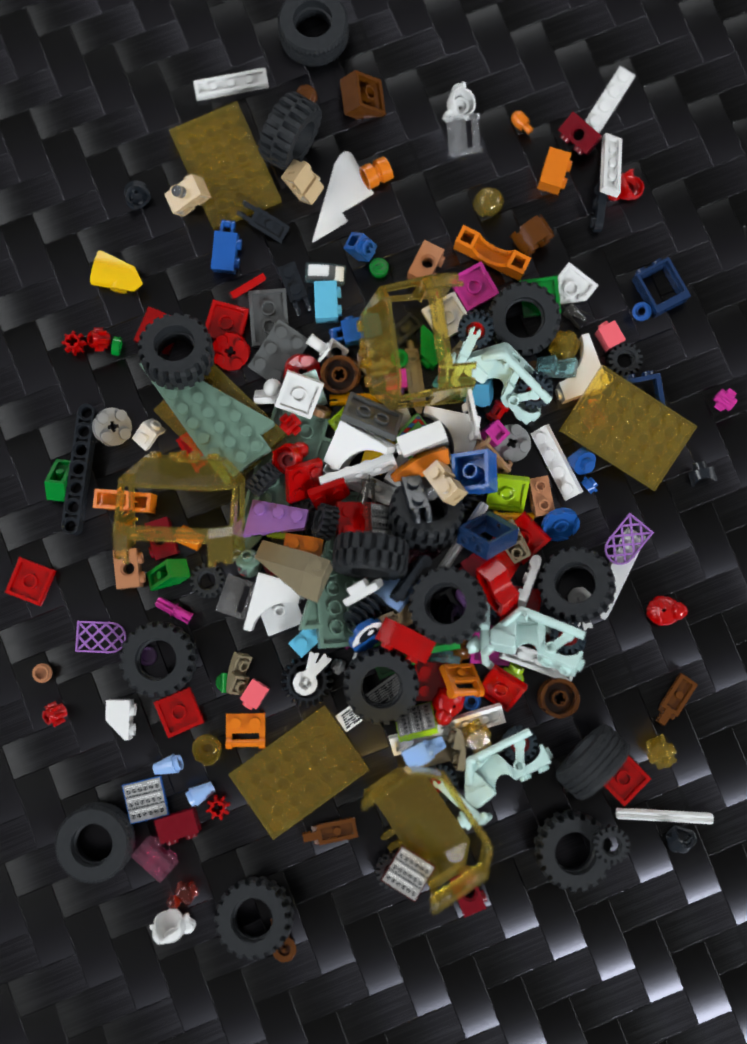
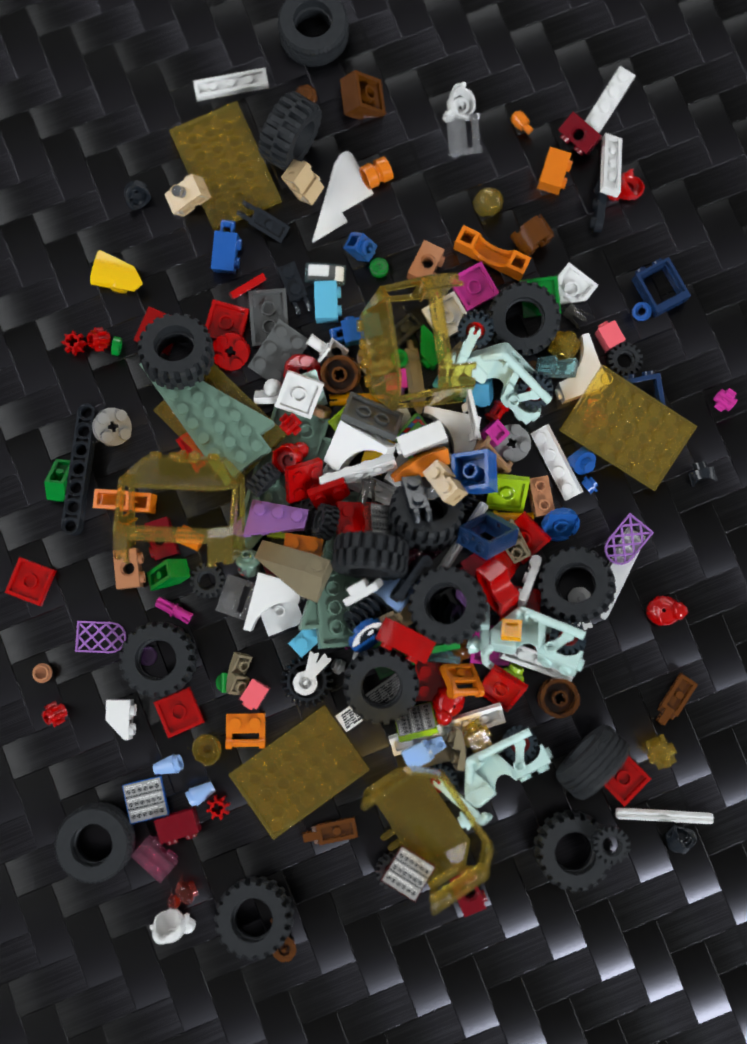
(148, 433): white bracket -> none
(470, 707): blue plate -> none
(511, 629): none -> light orange plate

